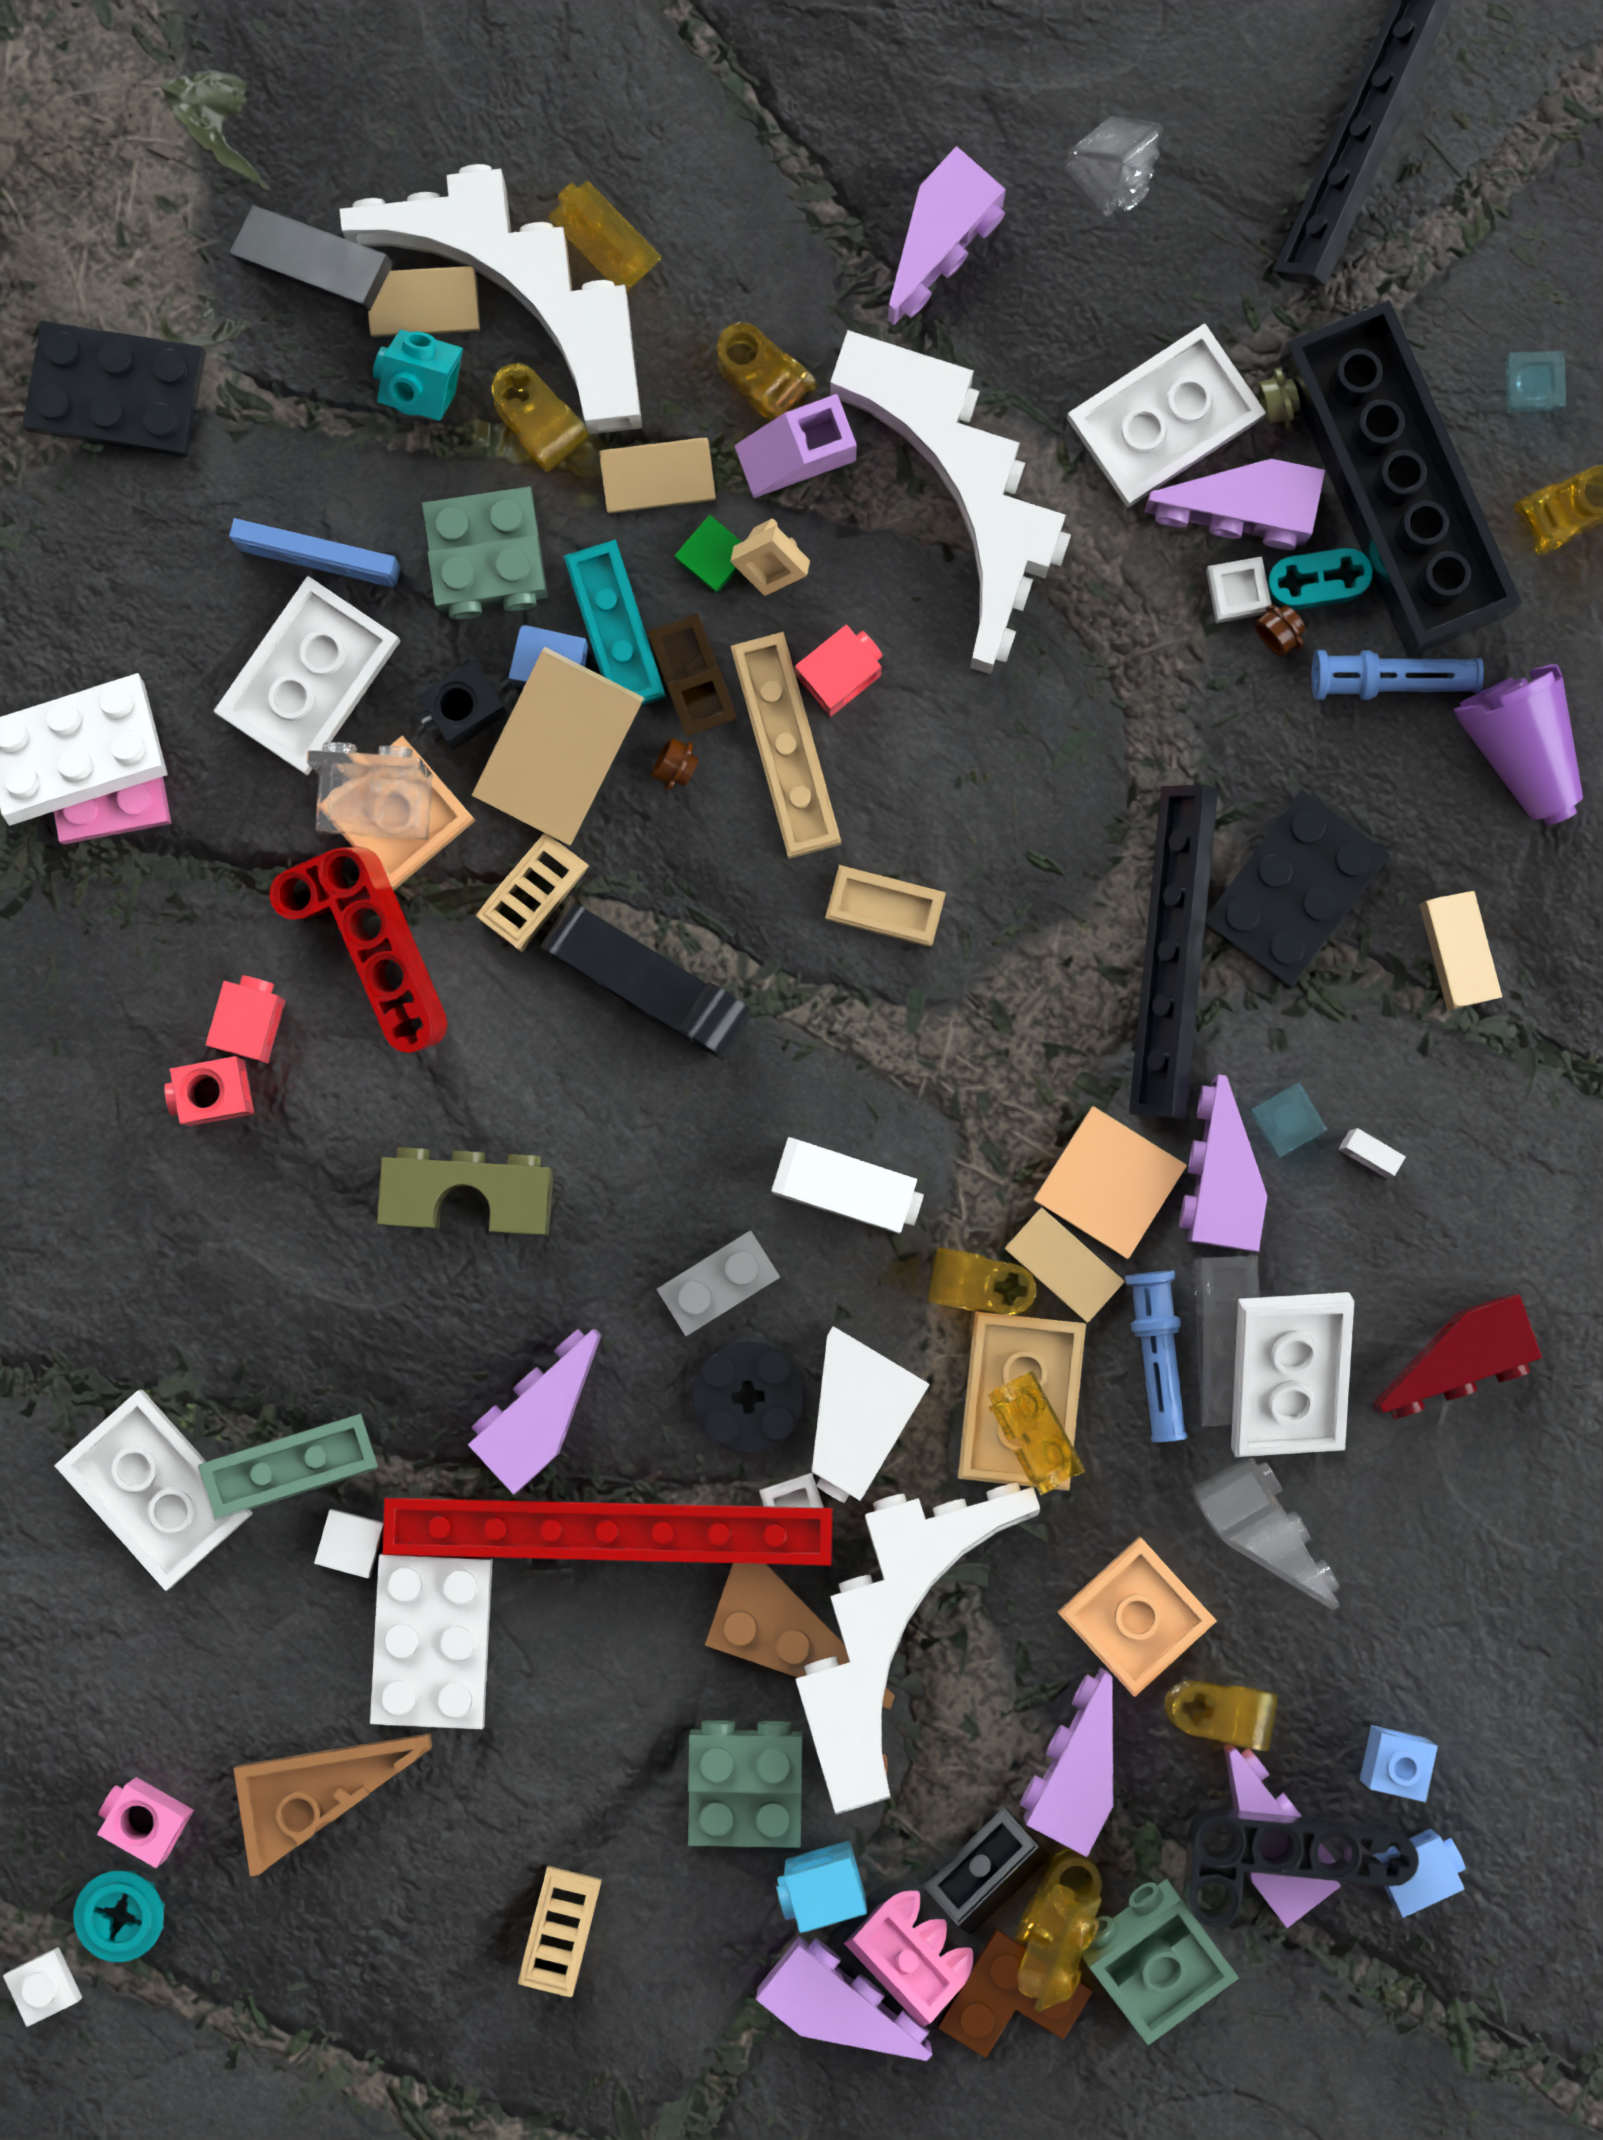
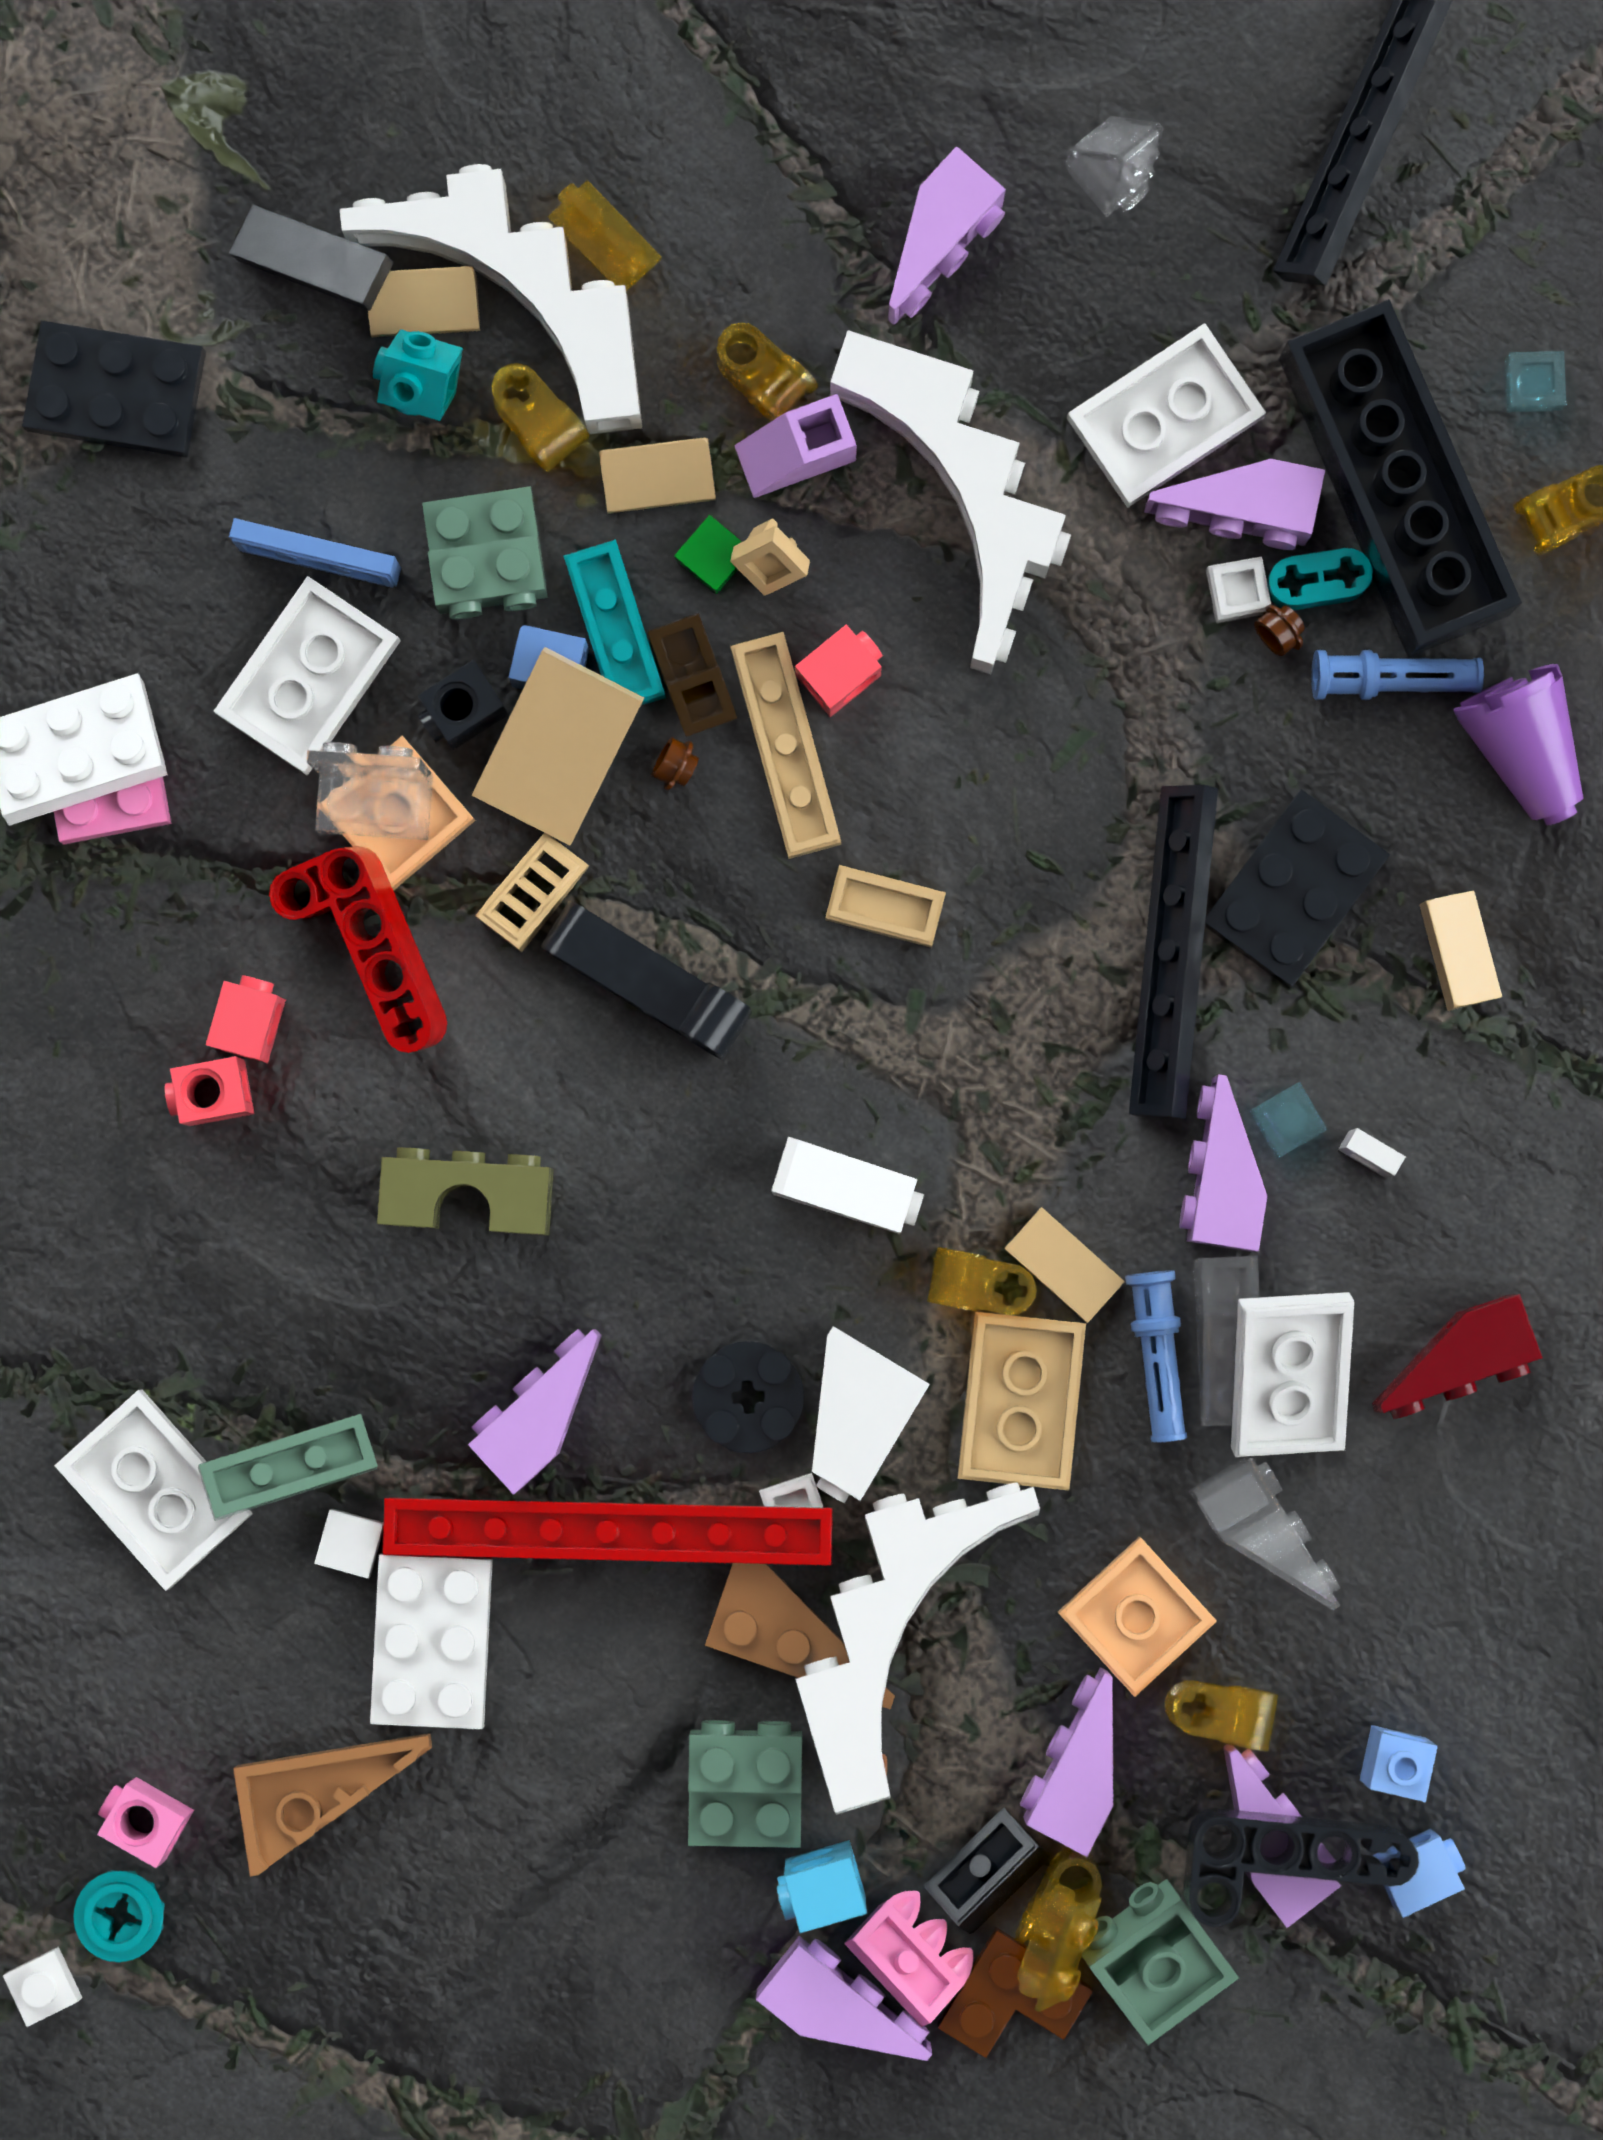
(549, 1980): tan slope -> none
(718, 1283): light grey plate -> none
(1029, 1417): clear yellow hinge -> none
(1110, 1182): light nougat tile -> none
(1278, 399): olive plate -> none

